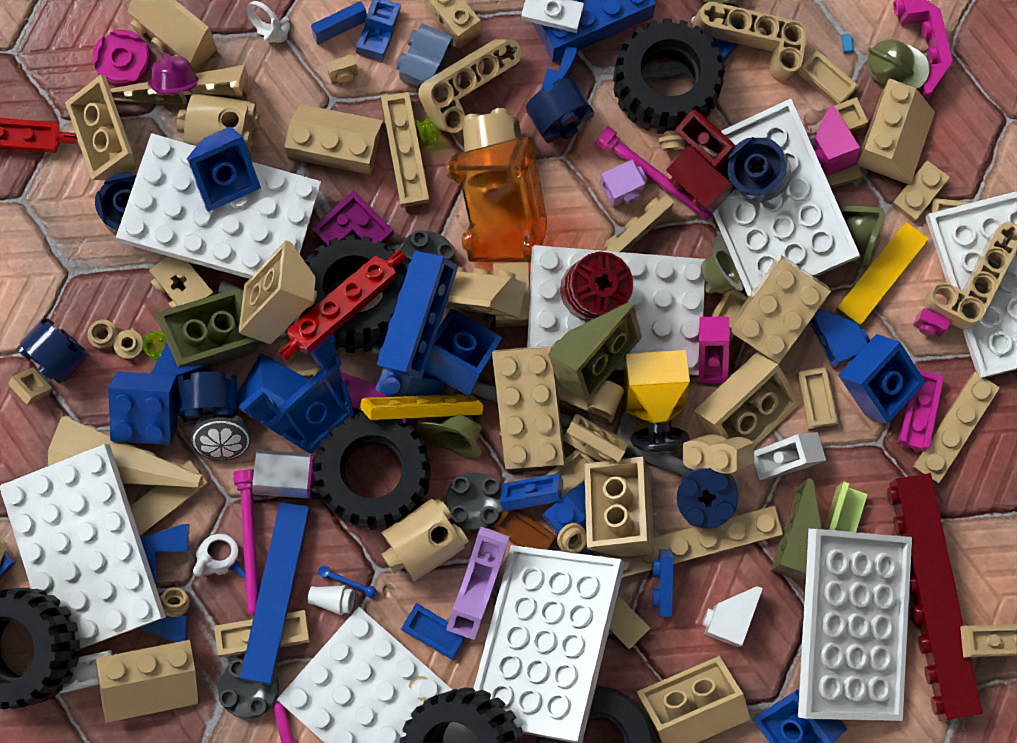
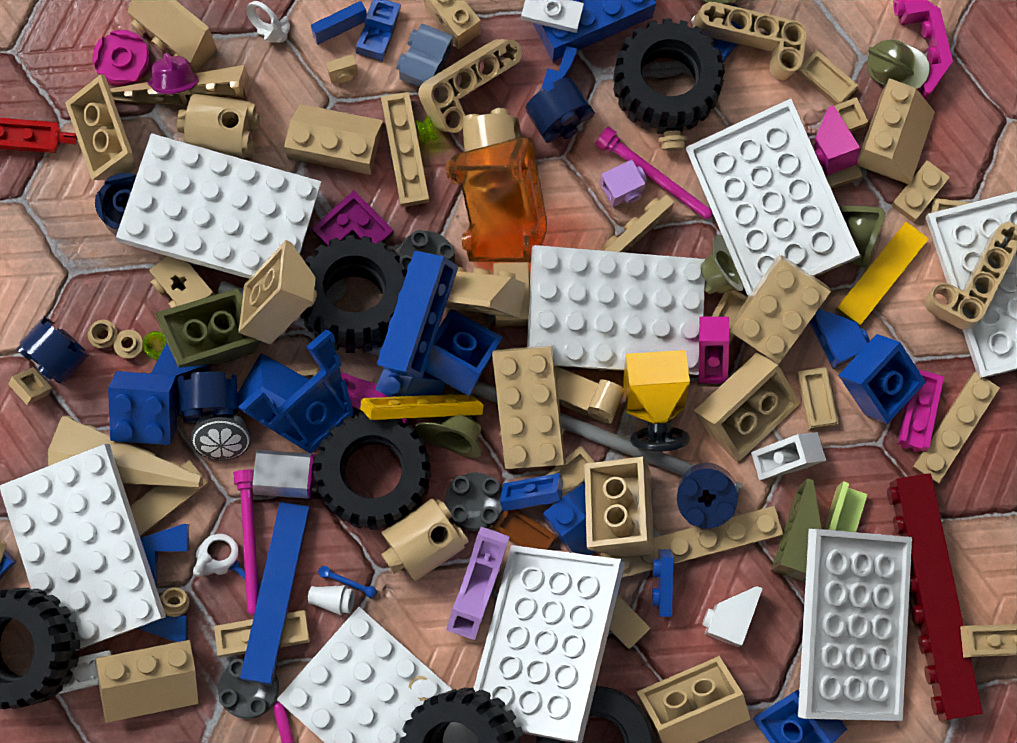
(222, 168): blue slope -> none
(341, 305): red plate -> none
(432, 631): blue tile -> none
(572, 538): tan plate -> none
(582, 294): dark red wheel -> none
(594, 350): olive slope -> none
(594, 440): tan bracket -> none
(700, 179): dark red brick -> none
(706, 139): dark red brick -> none
(718, 453): tan brick -> none
(766, 154): dark blue brick -> none
(847, 43): dark azure piece -> none
(931, 323): dark pink plate -> none

